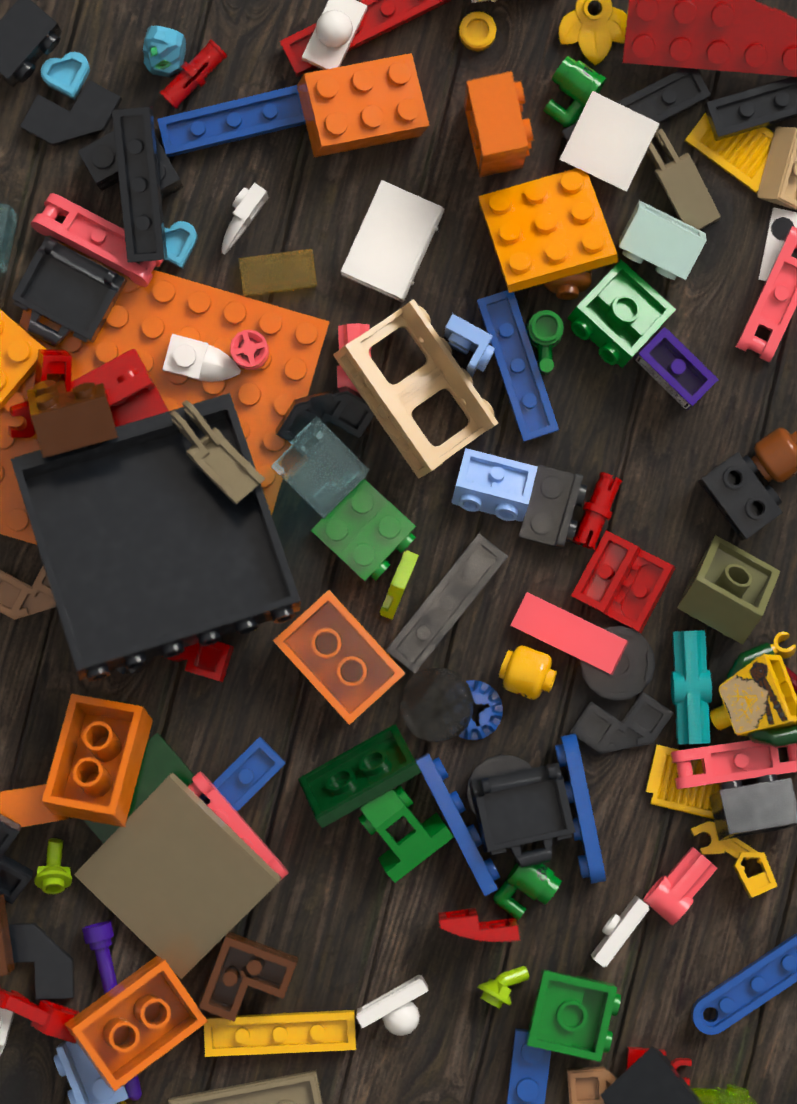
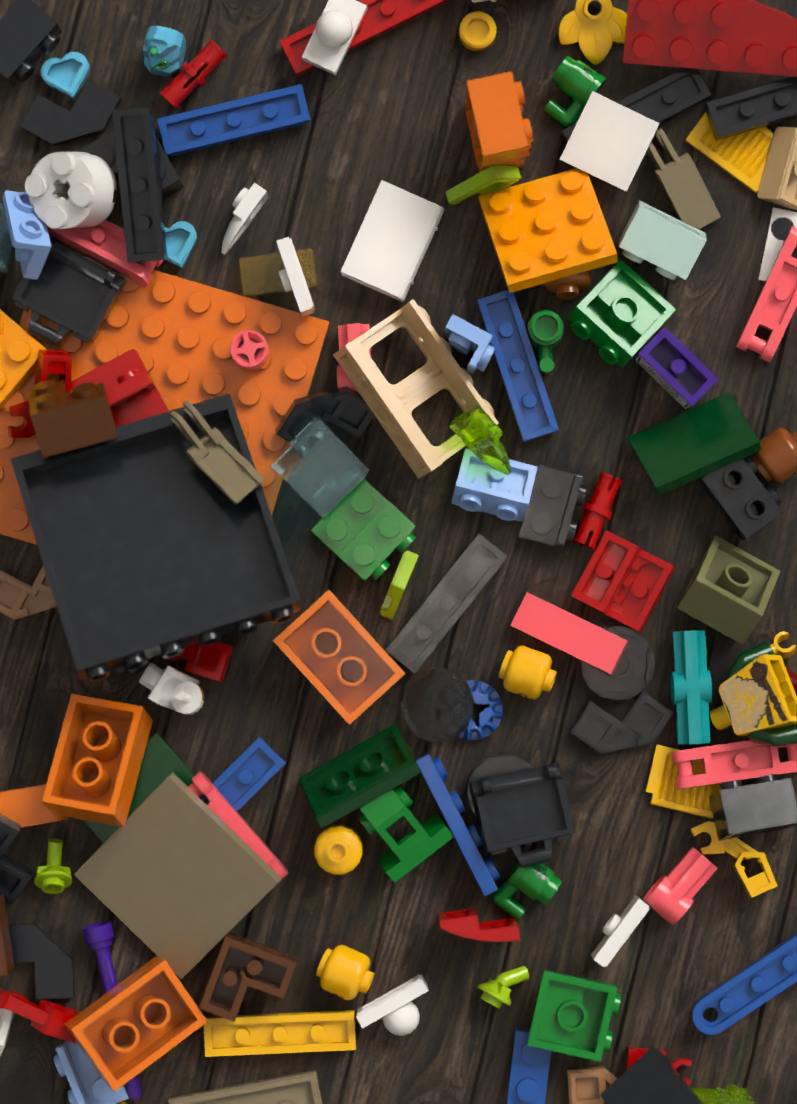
(27, 233): none -> light blue bracket
(71, 190): none -> white brick
(173, 689): none -> white hips
(198, 360): white plate -> none
(293, 277): none -> white plate
(338, 849): none -> yellow head
(345, 972): none -> yellow head
(362, 105): orange brick -> none
(482, 438): none -> clear neon green plate
(487, 181): none -> lime tile
(591, 862): blue plate -> none
(694, 443): none -> dark green tile

